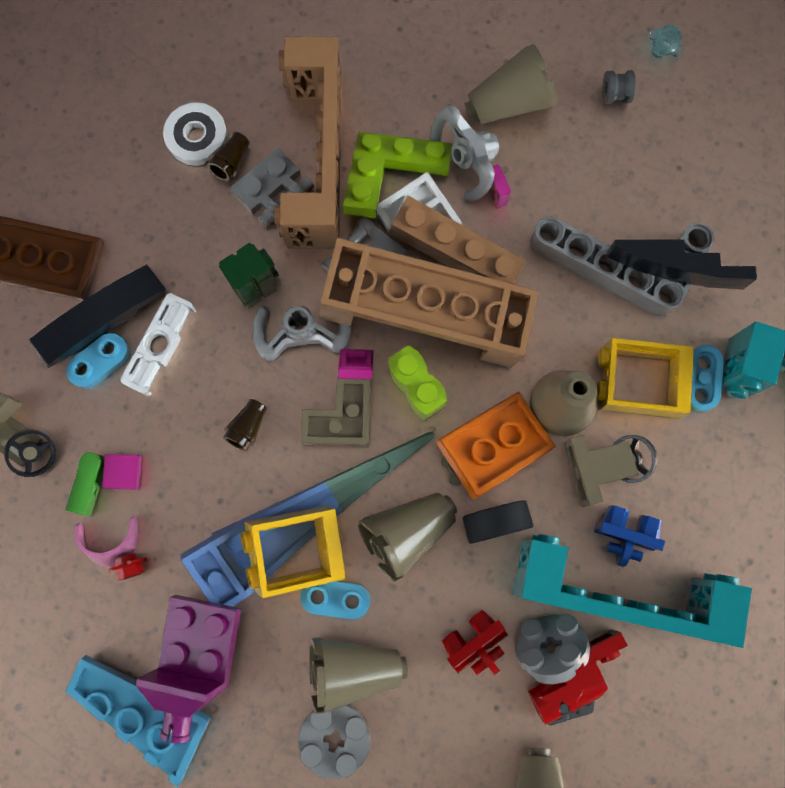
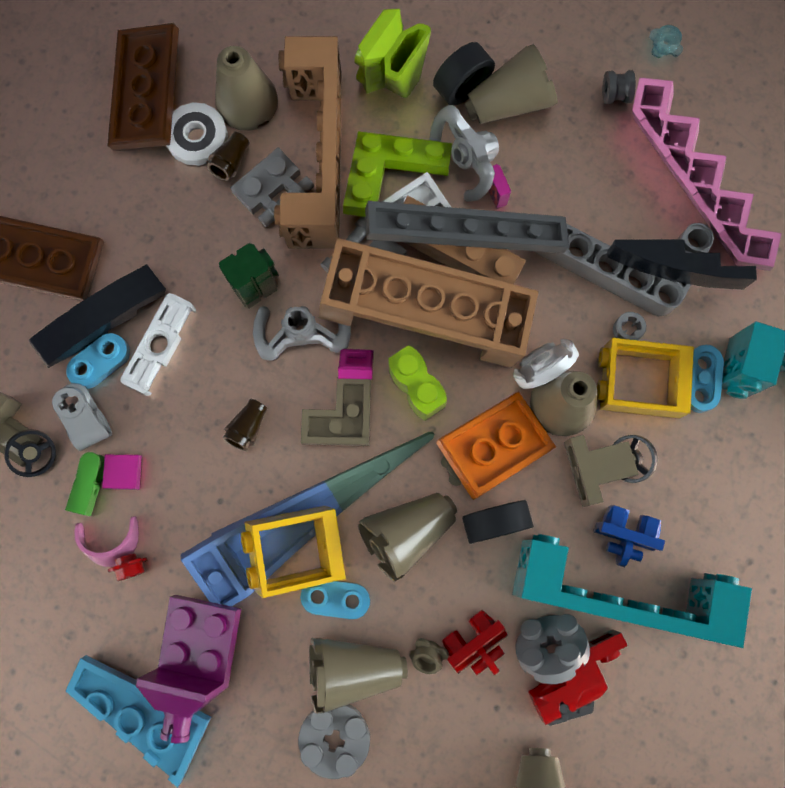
(82, 420): none -> light grey piece
(143, 87): none -> reddish brown tile
(243, 90): none -> dark tan cone
(391, 55): none -> lime piece
(428, 656): none -> dark tan plate
(463, 73): none -> black tyre
(465, 227): none -> dark grey plate
(545, 364): none -> white tile
(637, 320): none -> light grey bush
(701, 176): none -> bright pink brick

